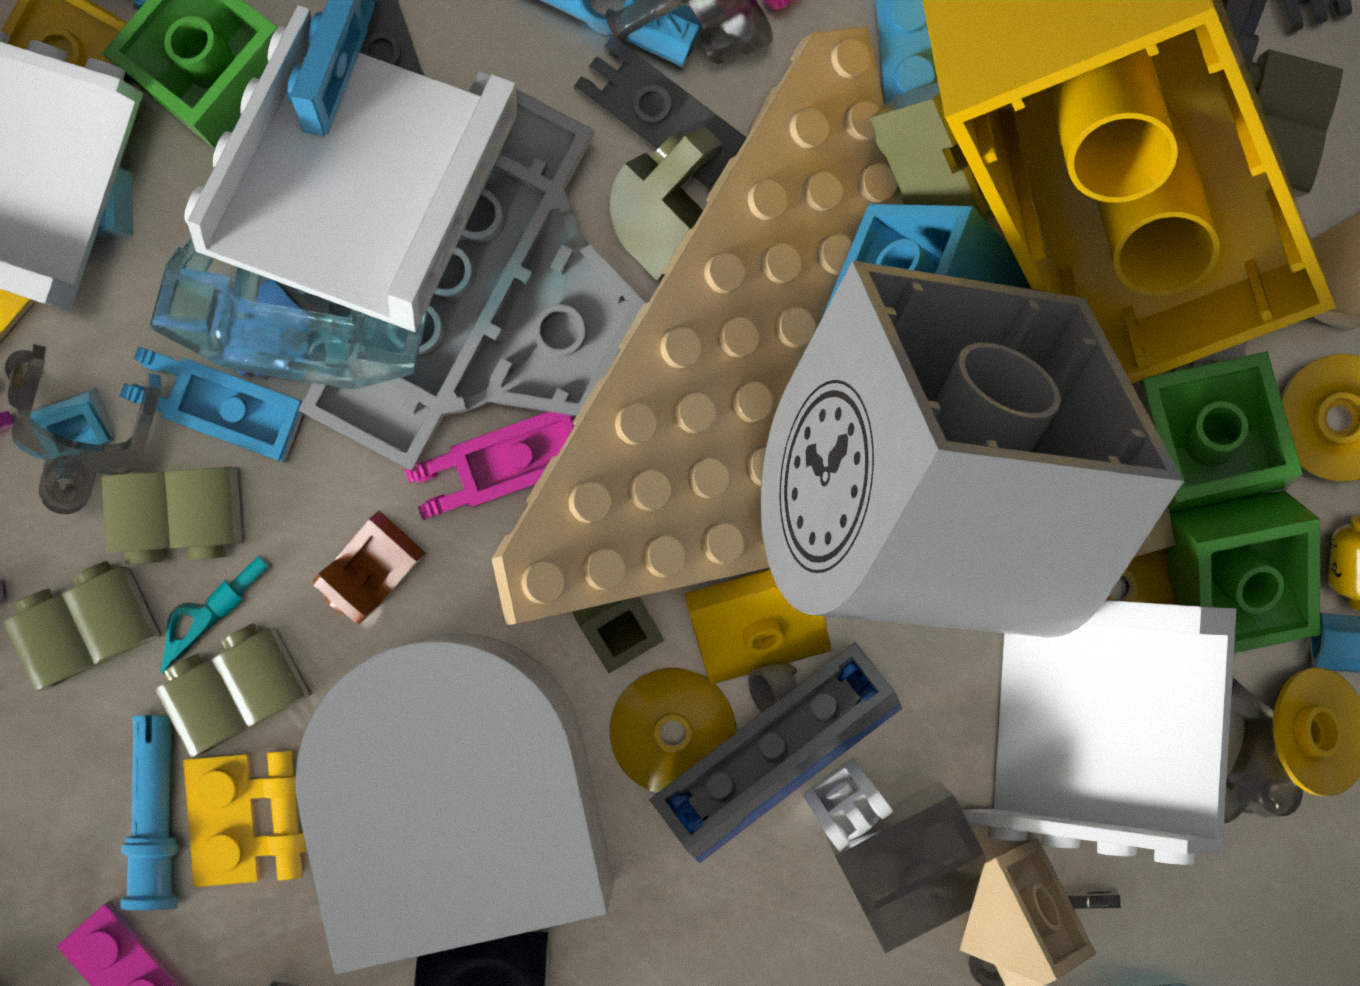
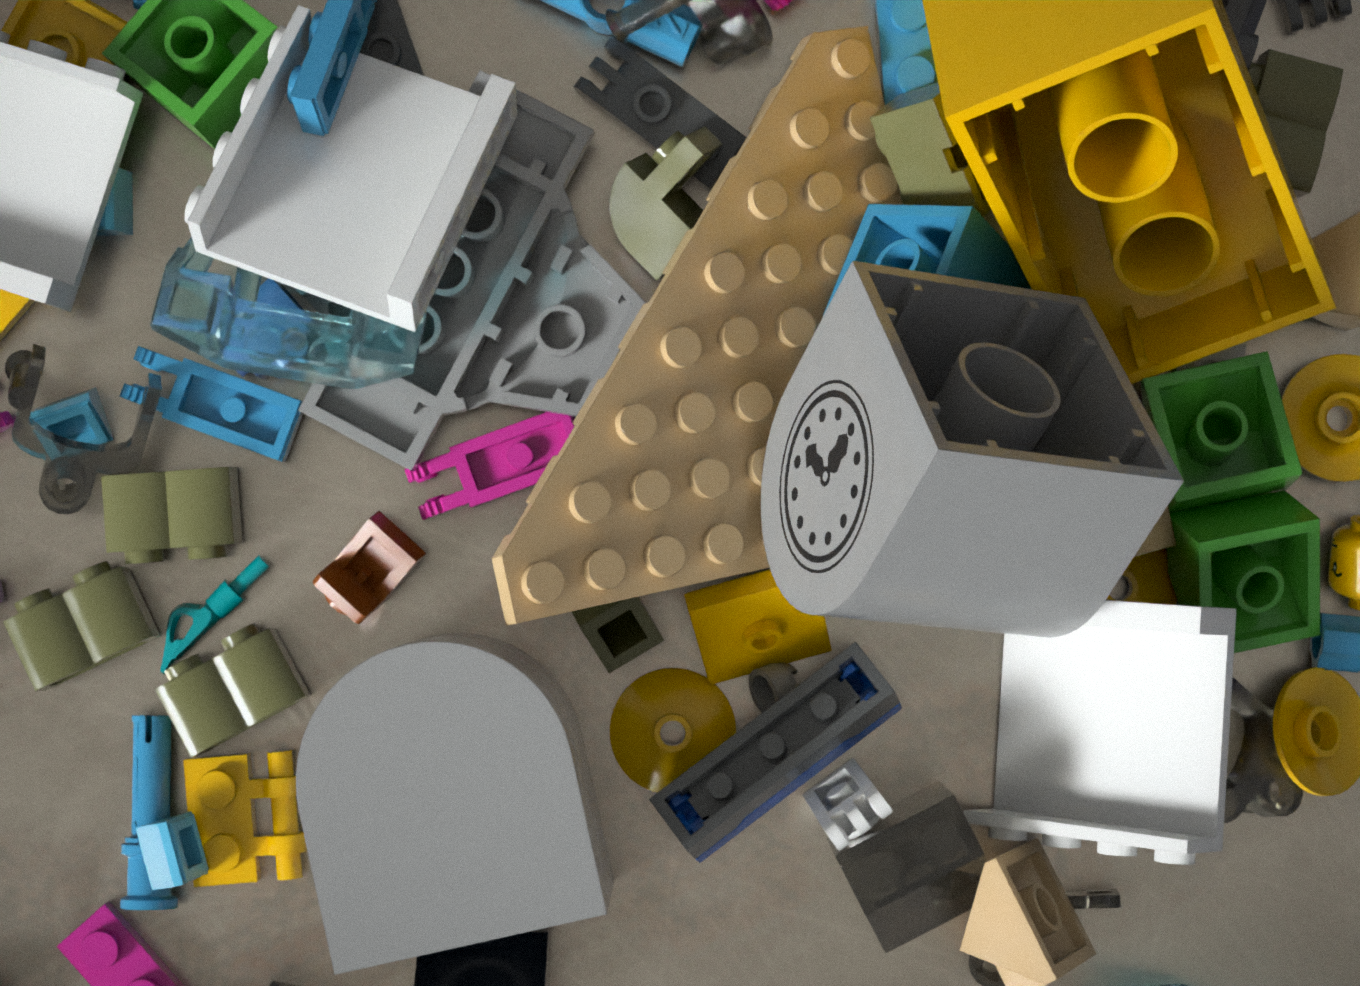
(172, 851): none -> medium azure slope

